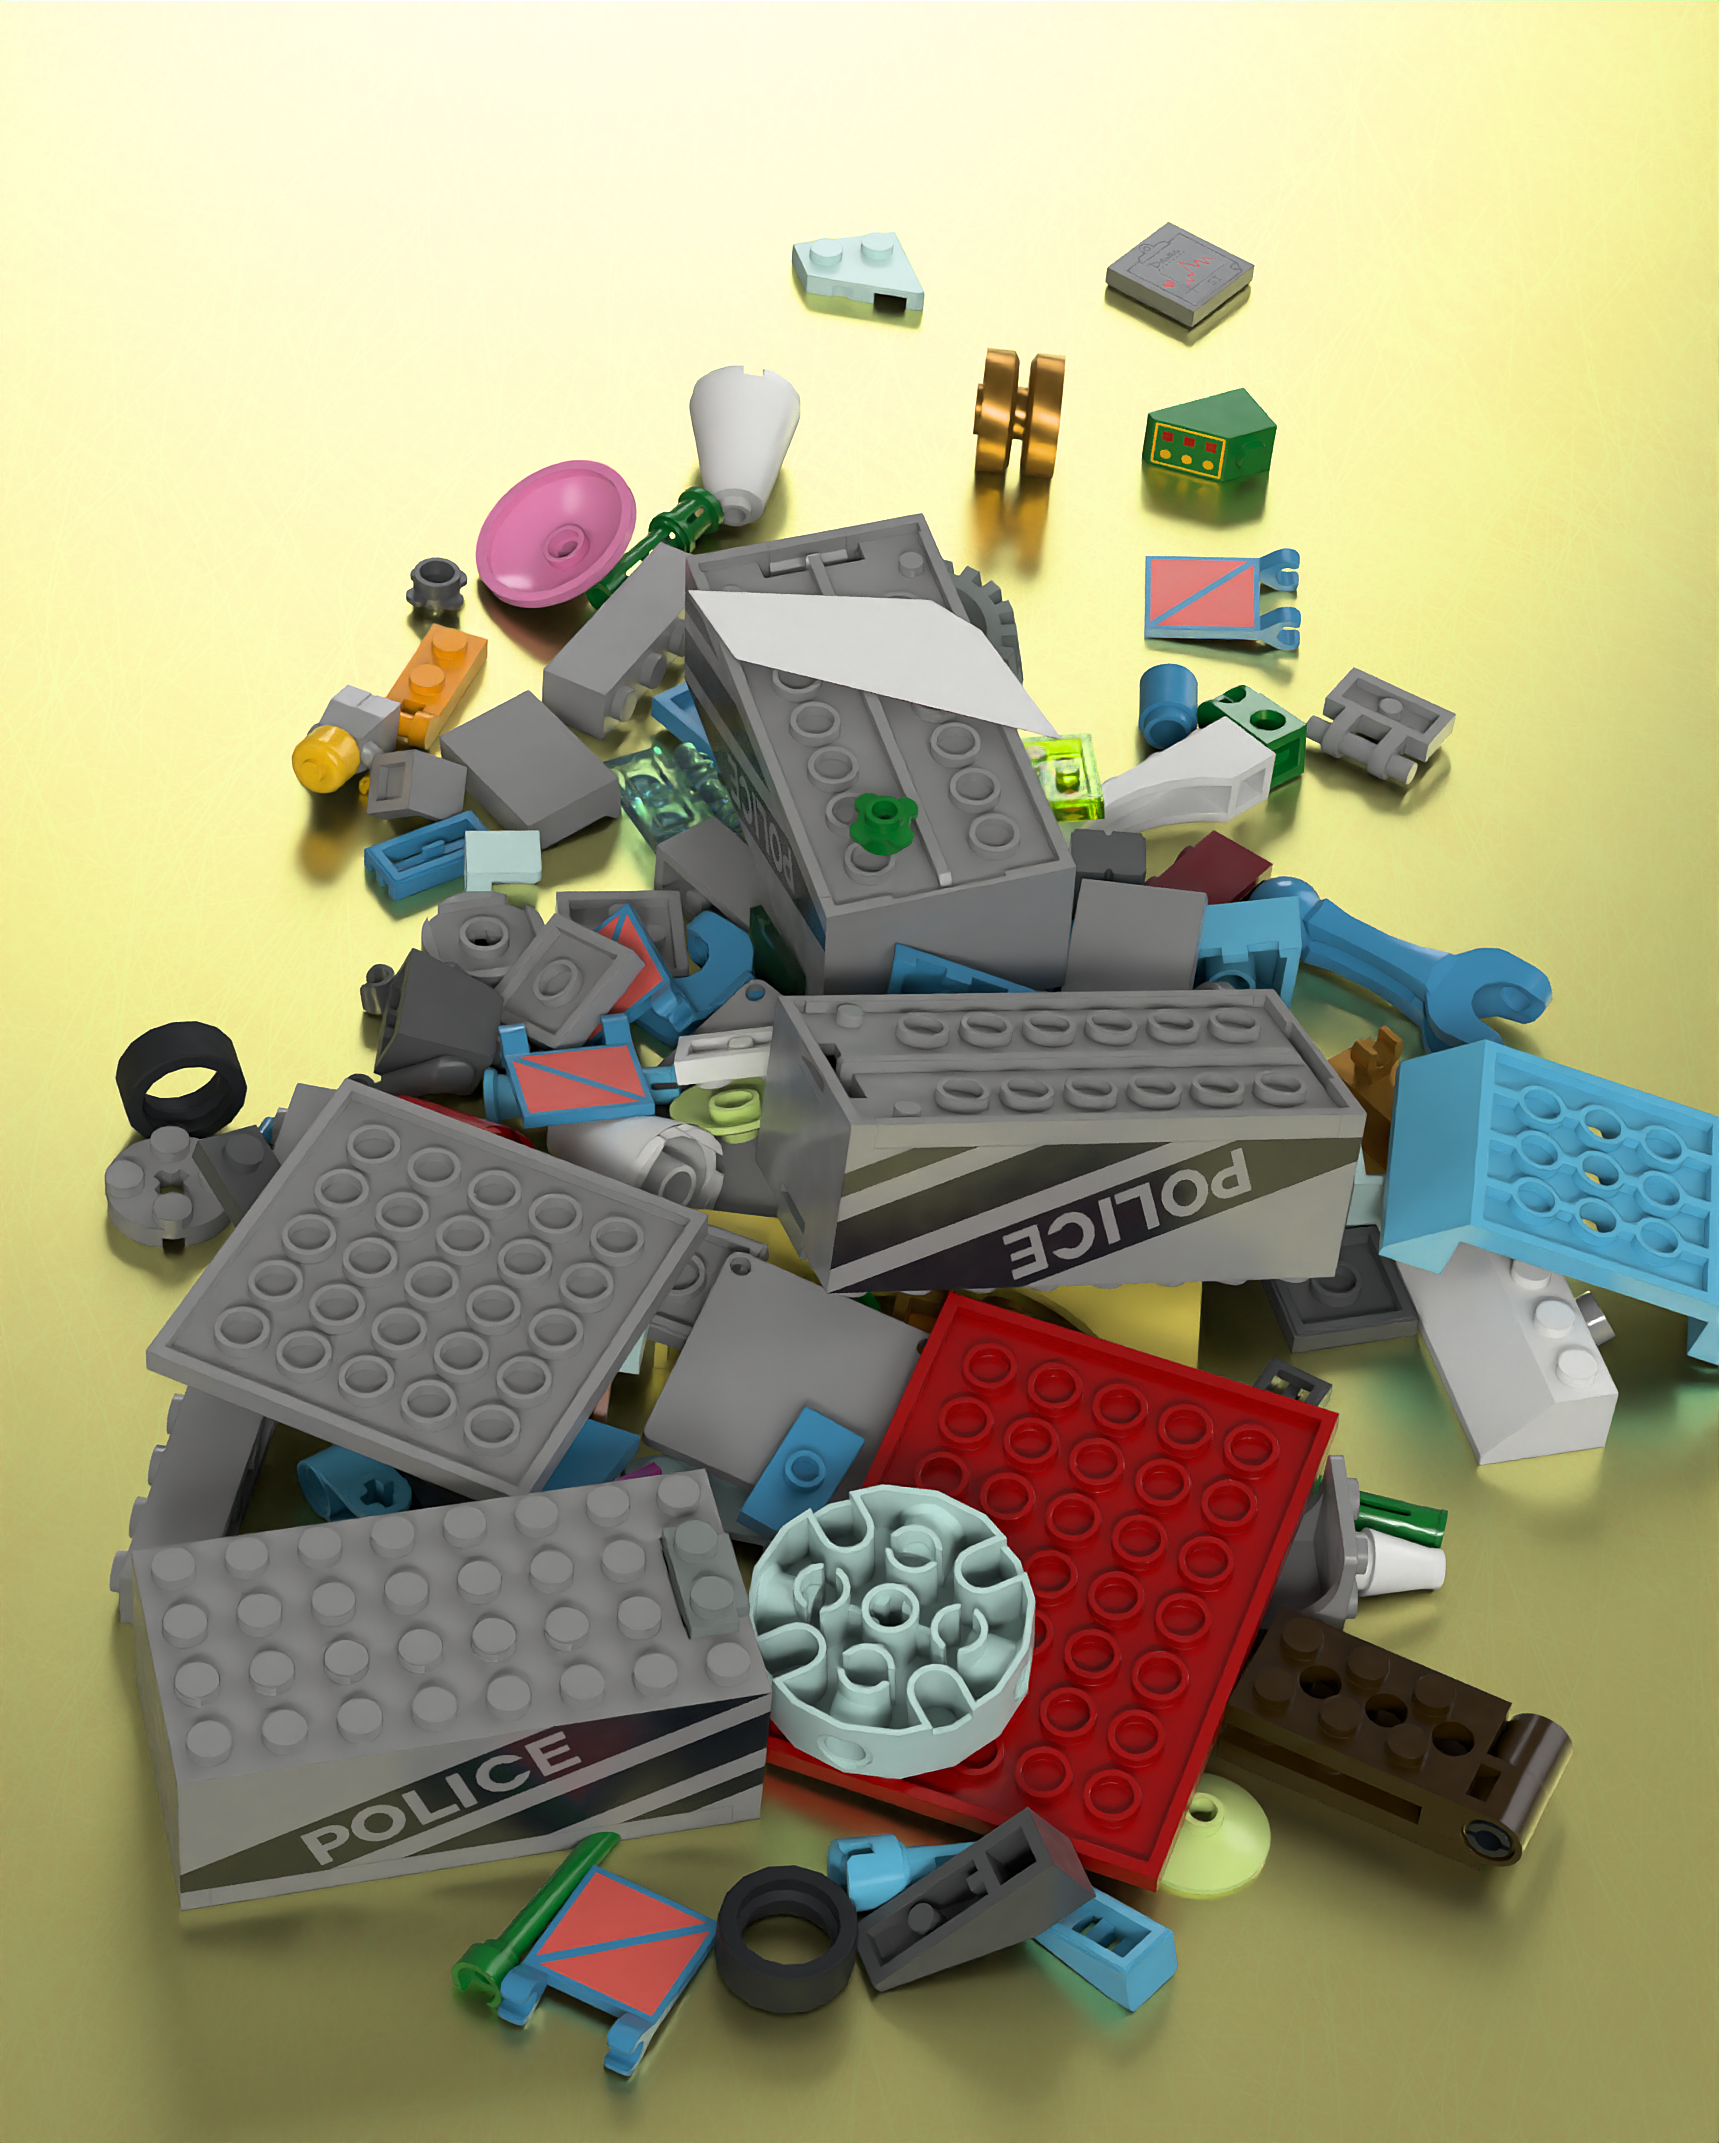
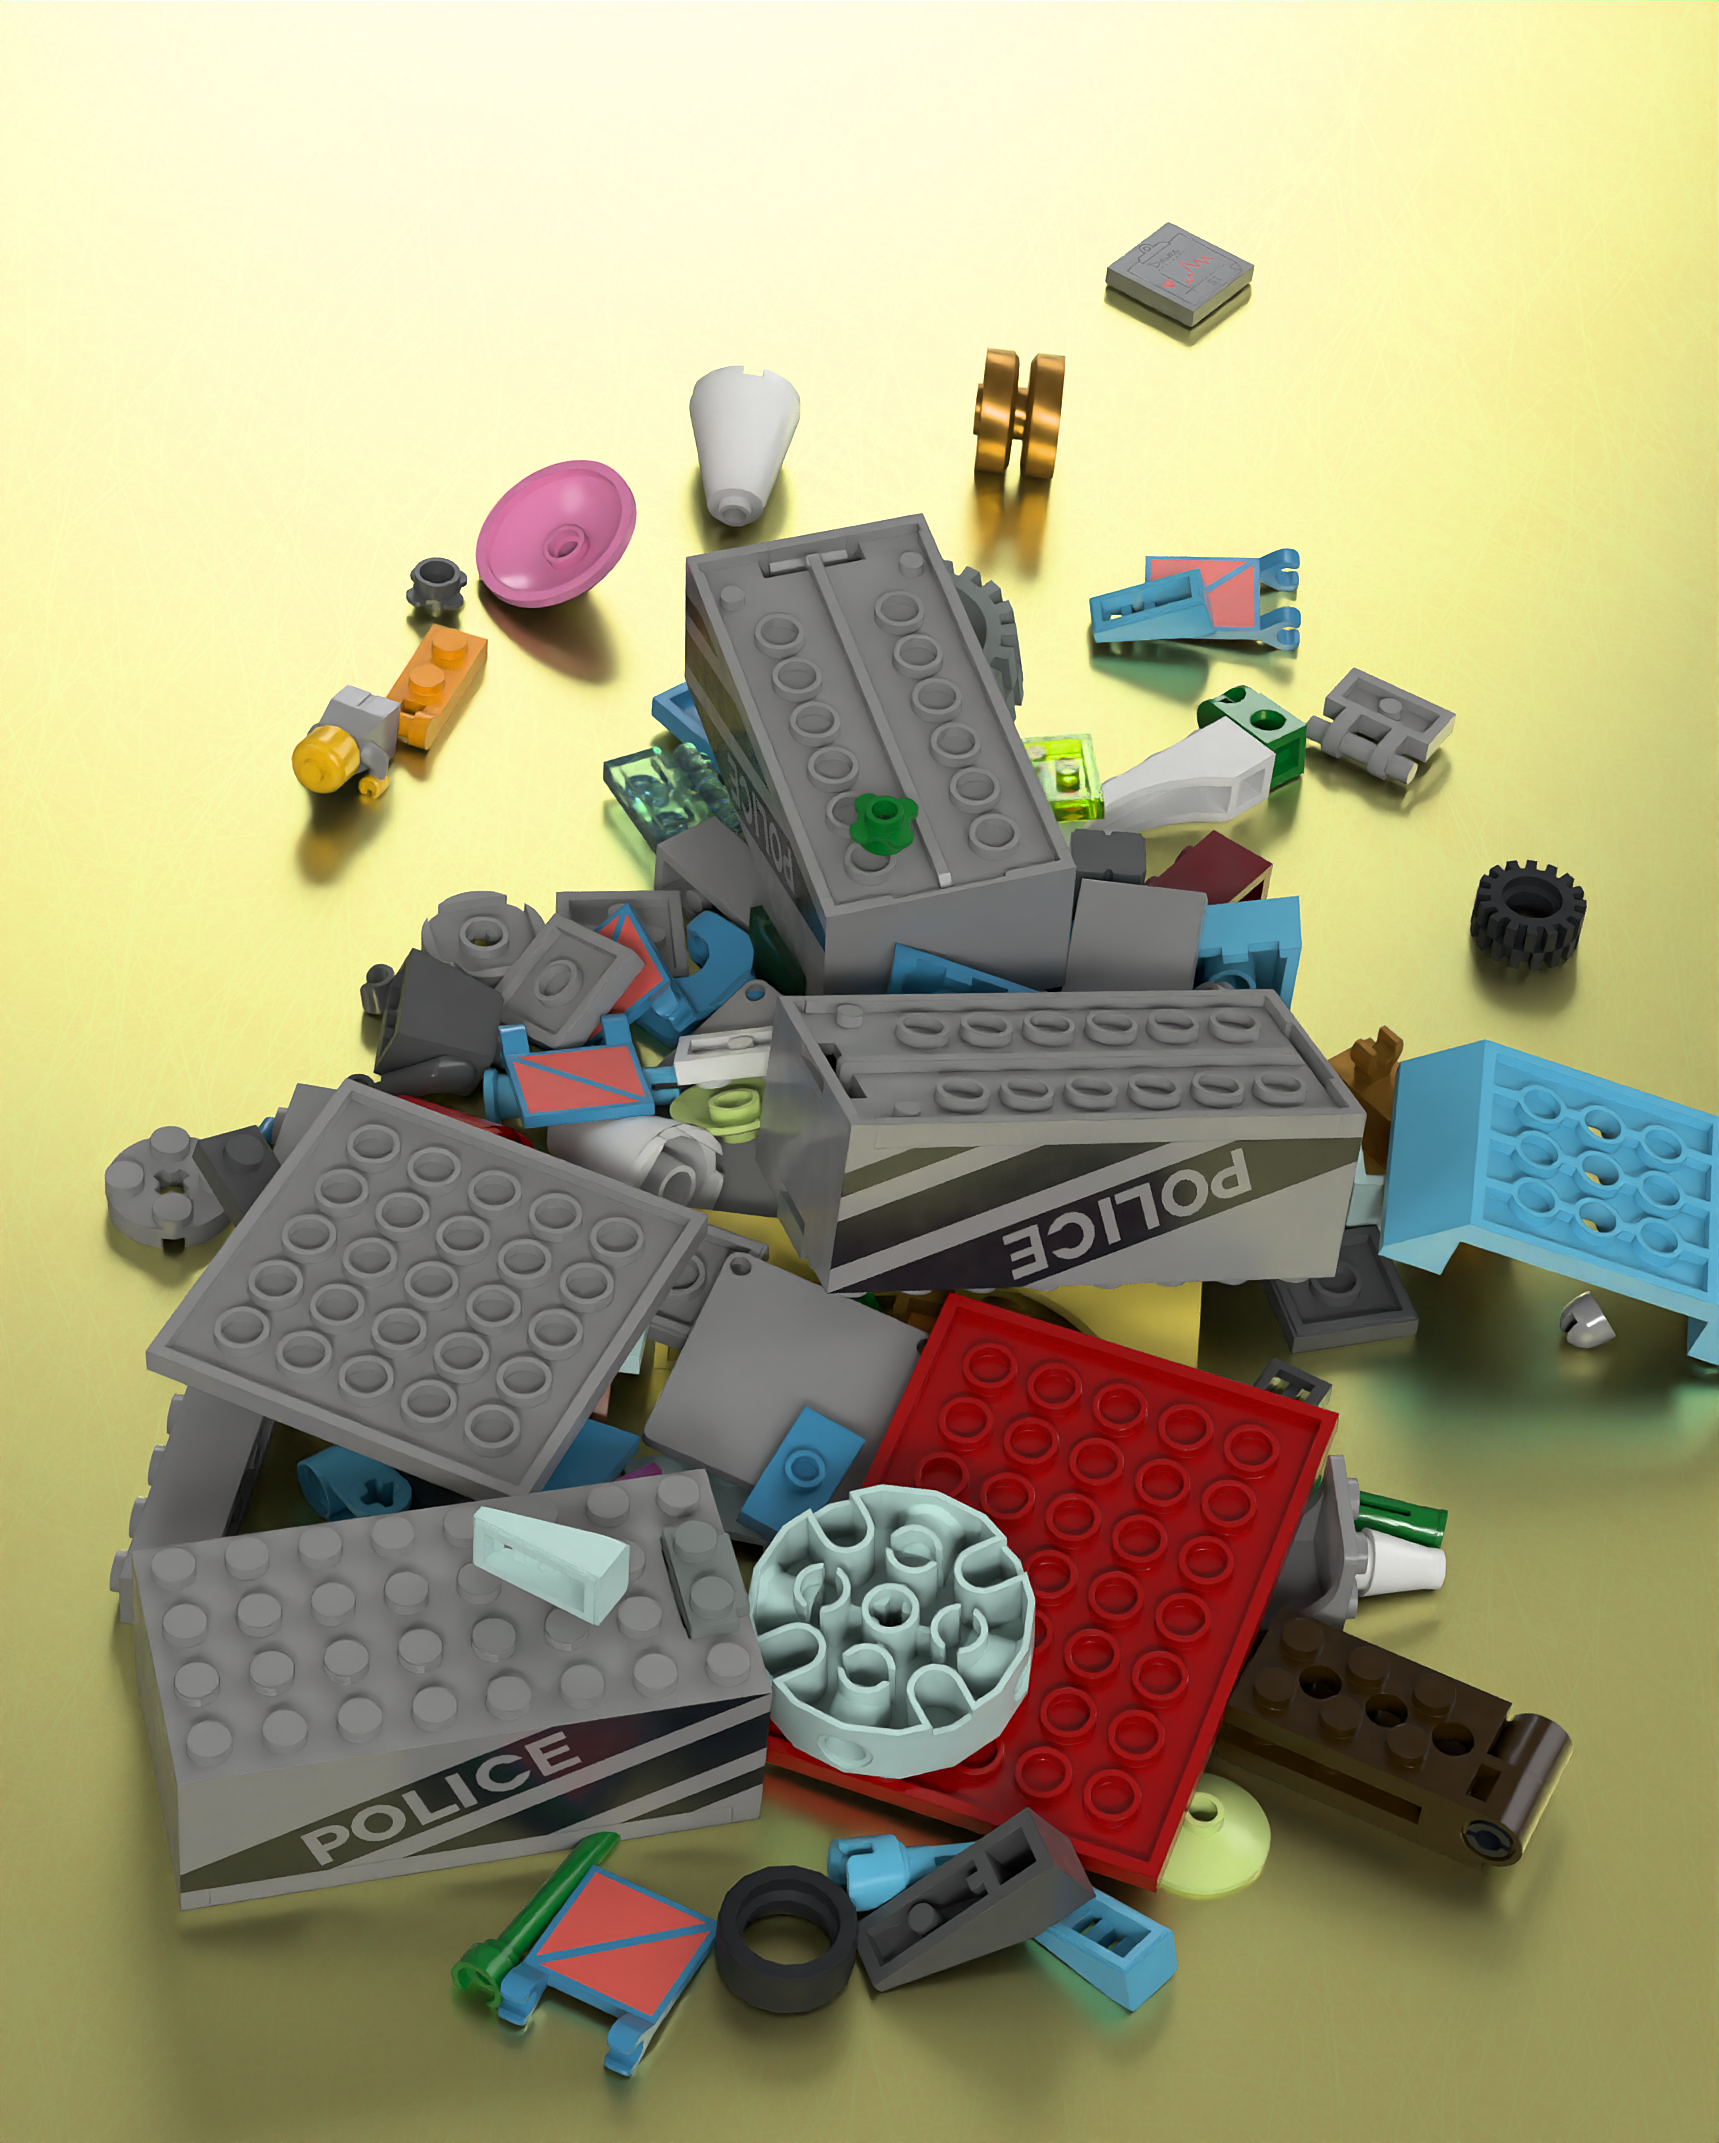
(171, 1049): black tyre -> none
(415, 785): light grey panel -> none
(433, 867): dark azure tile -> none
(501, 858): light aqua panel -> none
(532, 770): light grey container -> none
(553, 1561): none -> light aqua slope
(621, 647): light grey brick -> none
(680, 521): green pin -> none
(858, 268): light aqua wing -> none
(876, 646): white sticker -> none
(1154, 610): none -> medium azure slope
(1167, 704): dark azure brick -> none
(1212, 437): green slope -> none
(1429, 986): dark azure piece -> none
(1512, 1355): white slope -> none
(1522, 937): none -> black tyre

